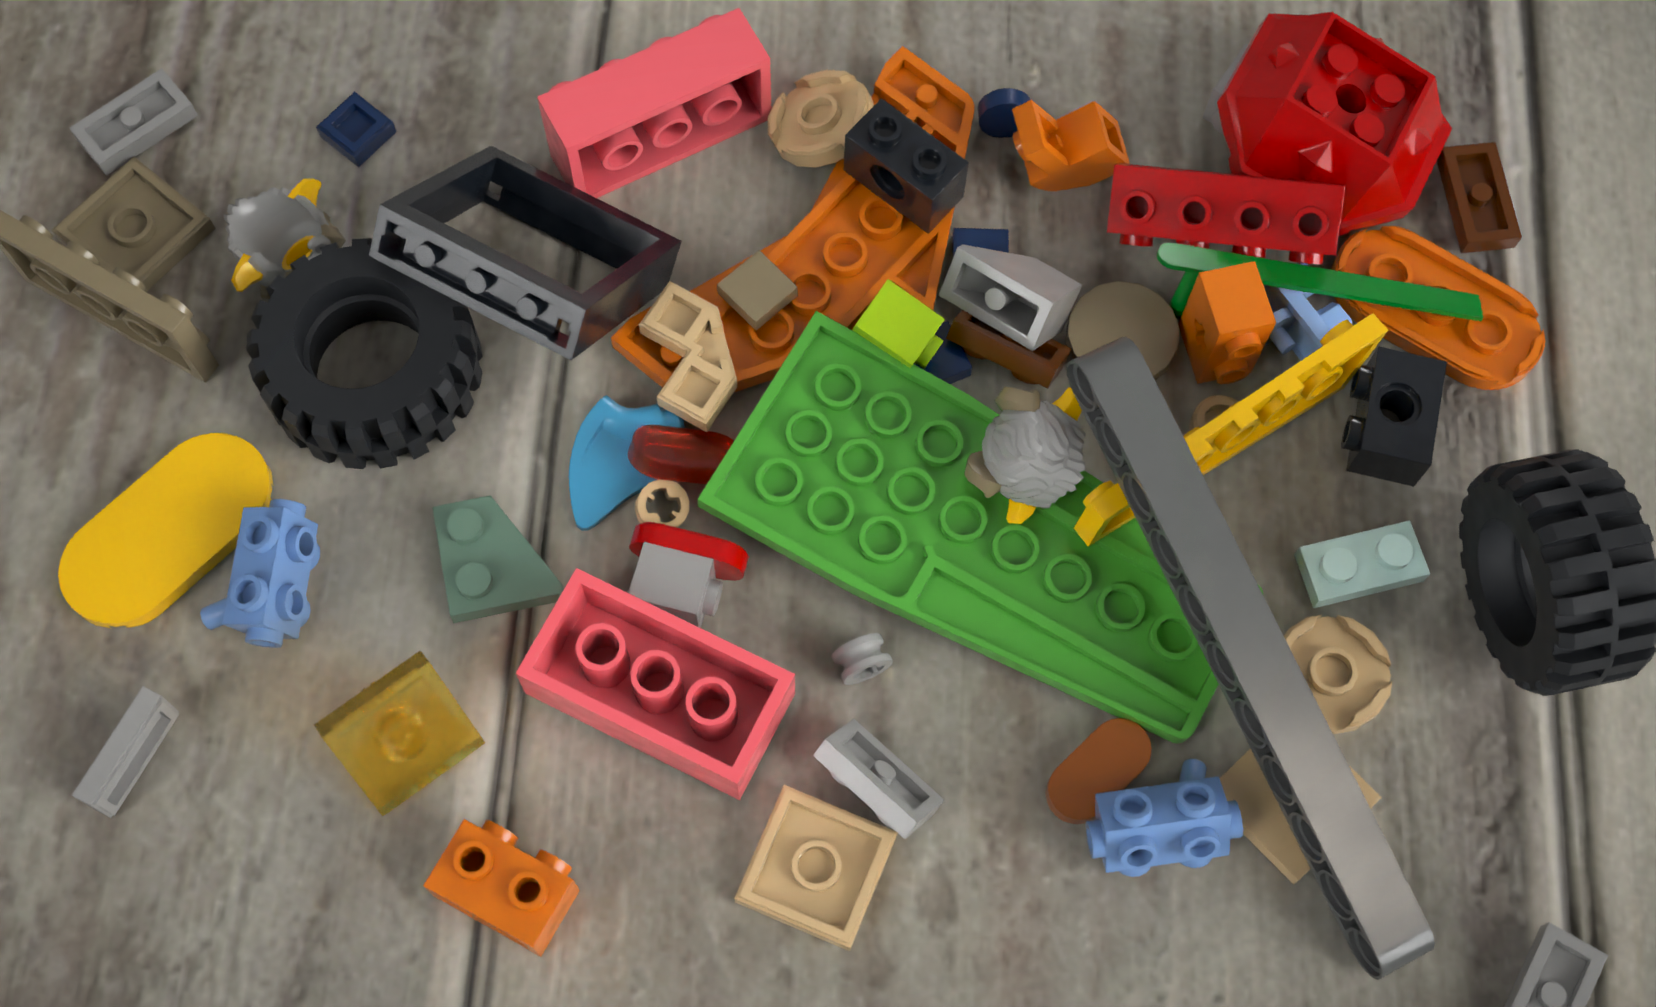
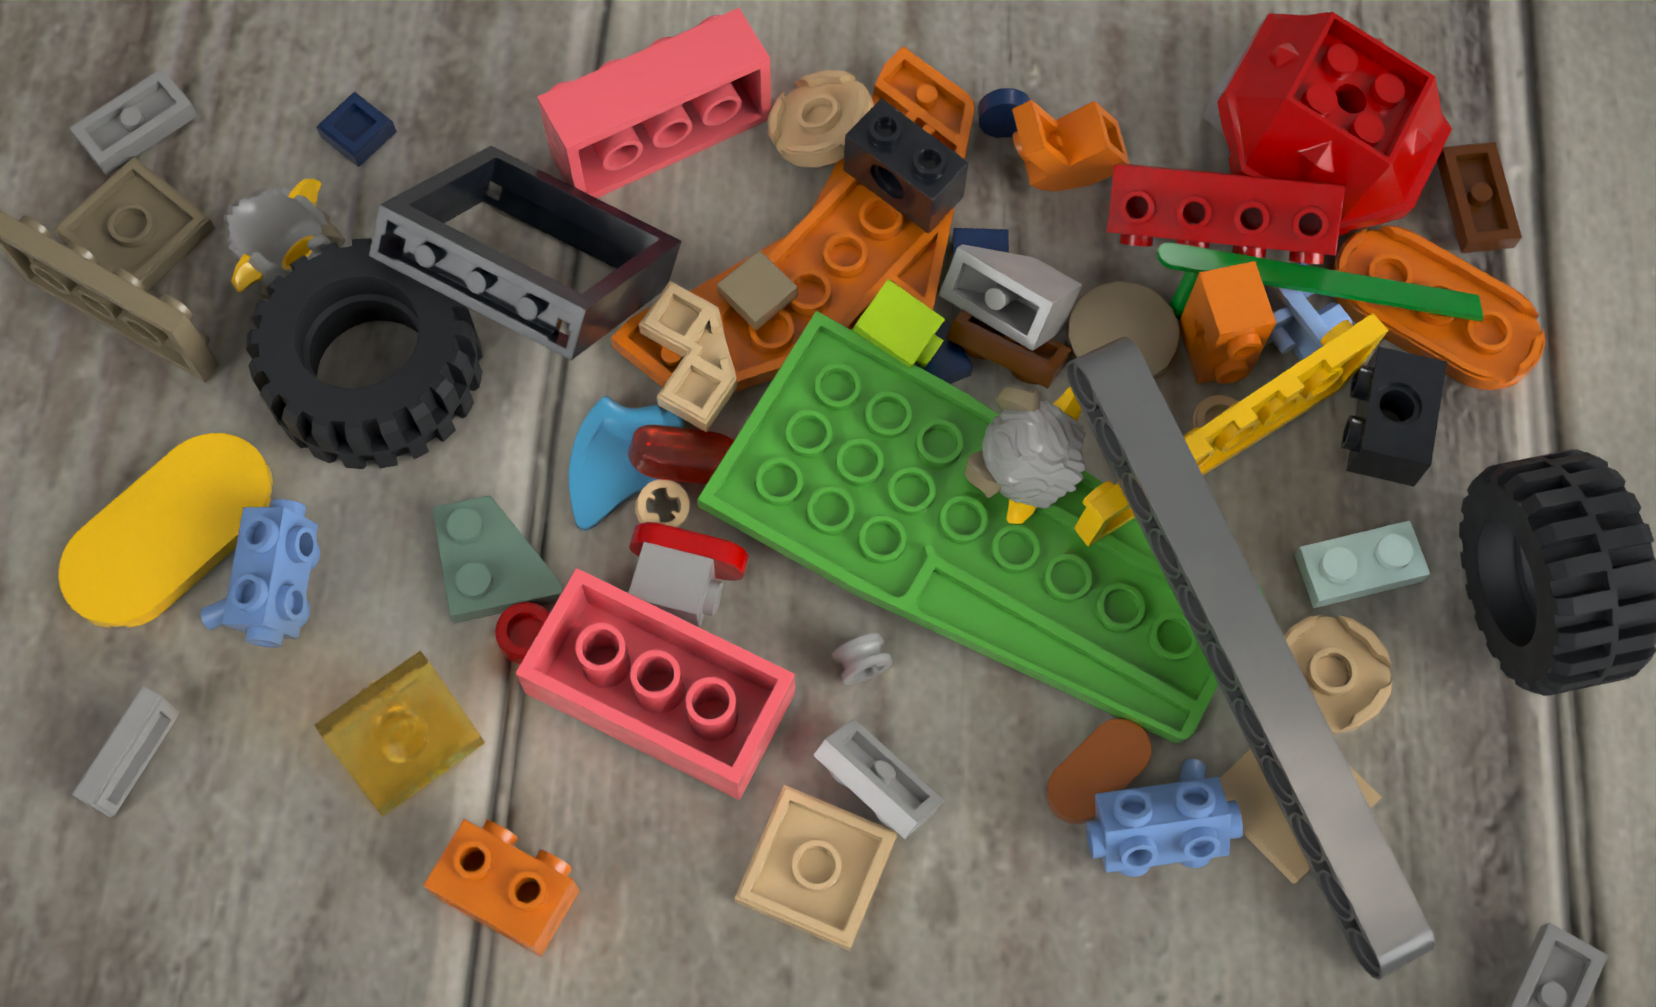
(519, 628): none -> red tile

